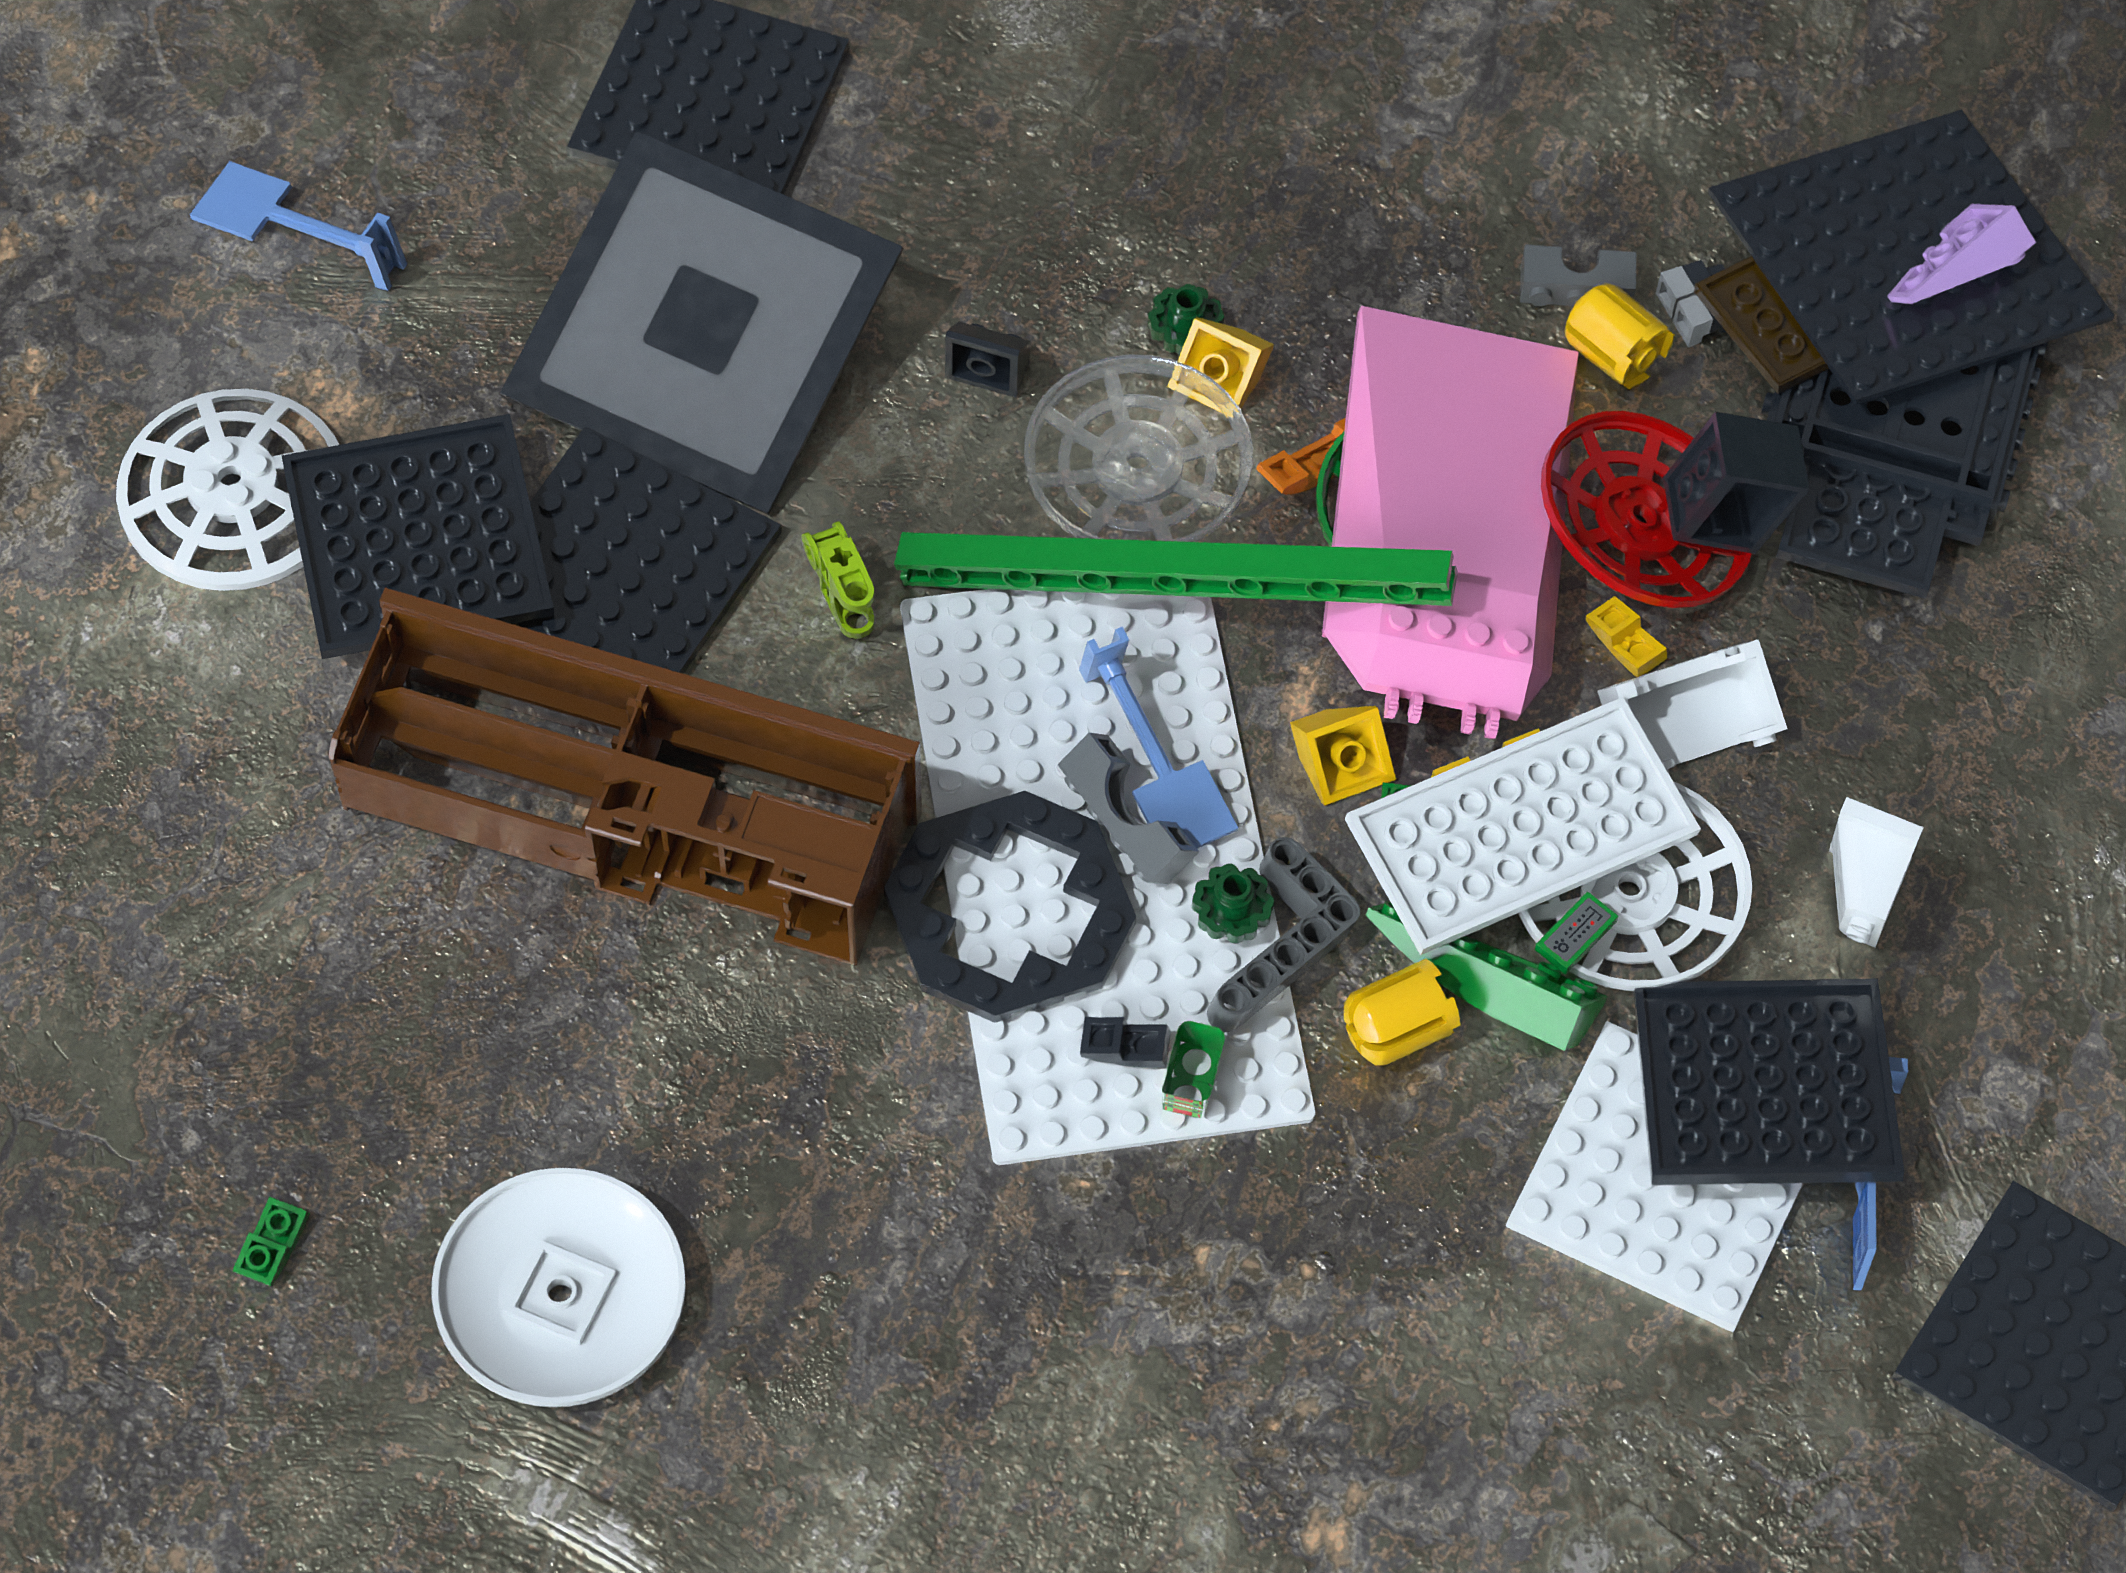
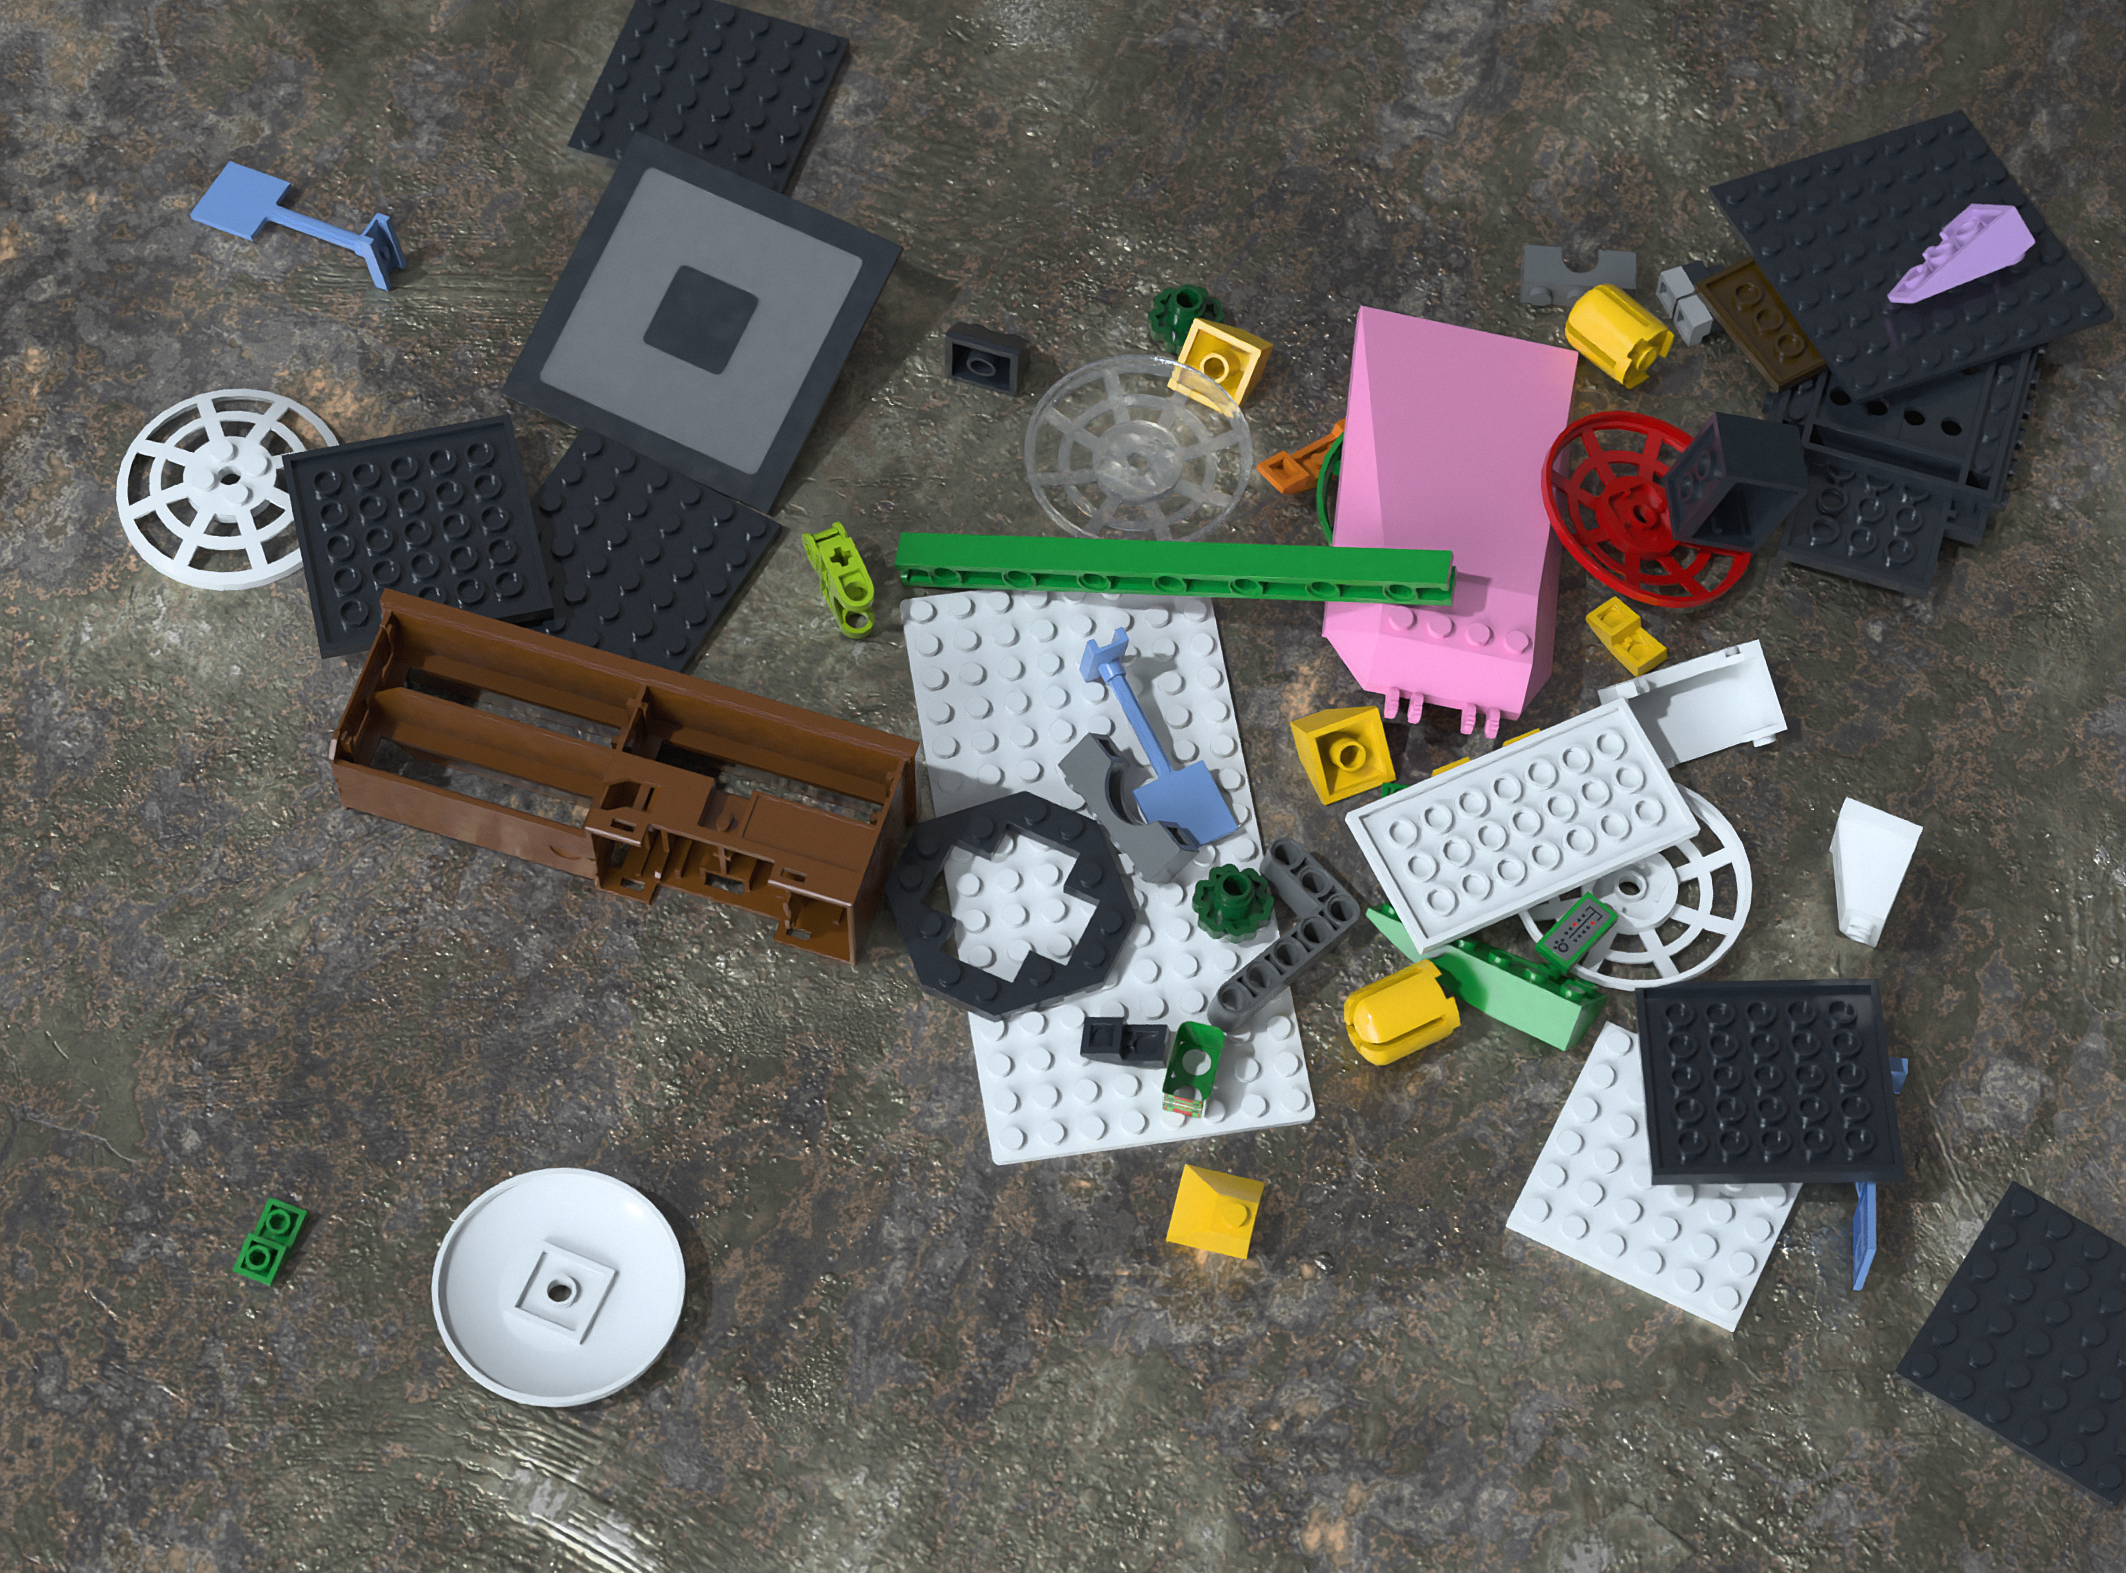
(1215, 1211): none -> yellow slope

